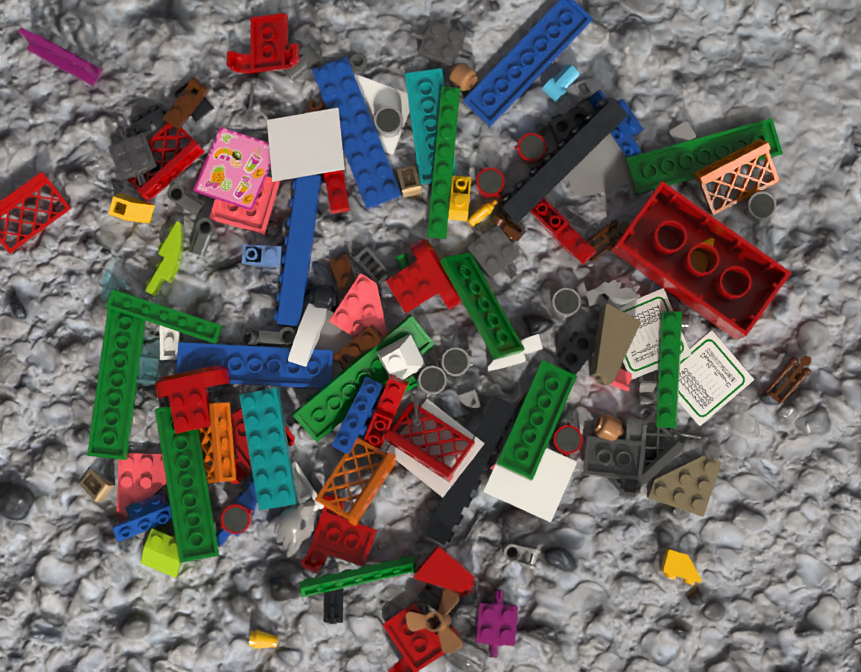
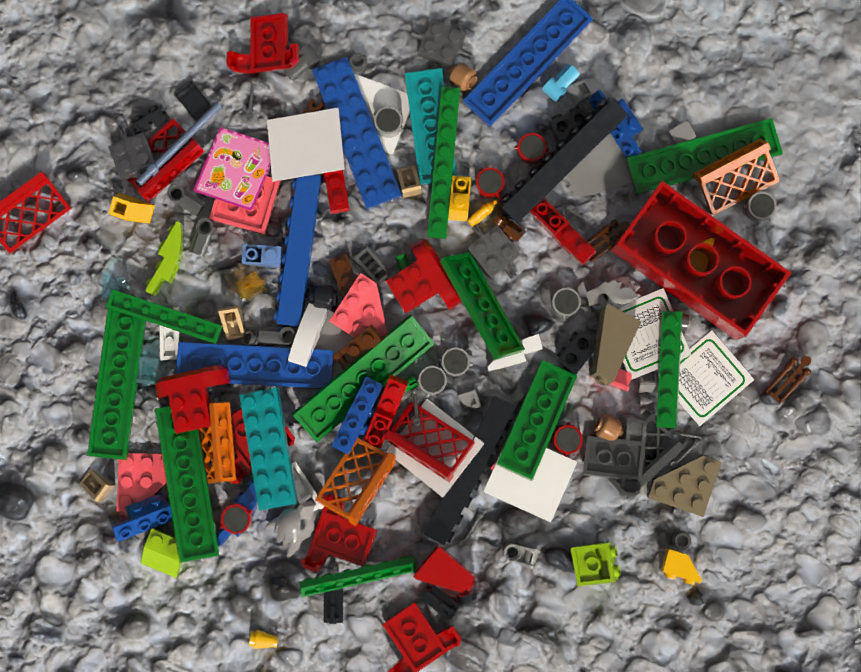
(61, 57): magenta fence -> none
(153, 168): none -> sand blue bar
(186, 104): reddish brown plate -> none
(232, 322): none -> tan slope
(250, 286): none -> clear yellow brick
(401, 358): white slope -> none
(448, 638): medium nougat piece -> none
(496, 624): magenta plate -> none
(595, 563): none -> lime plate
(674, 464): none -> dark grey hinge
(681, 540): none -> dark grey plate

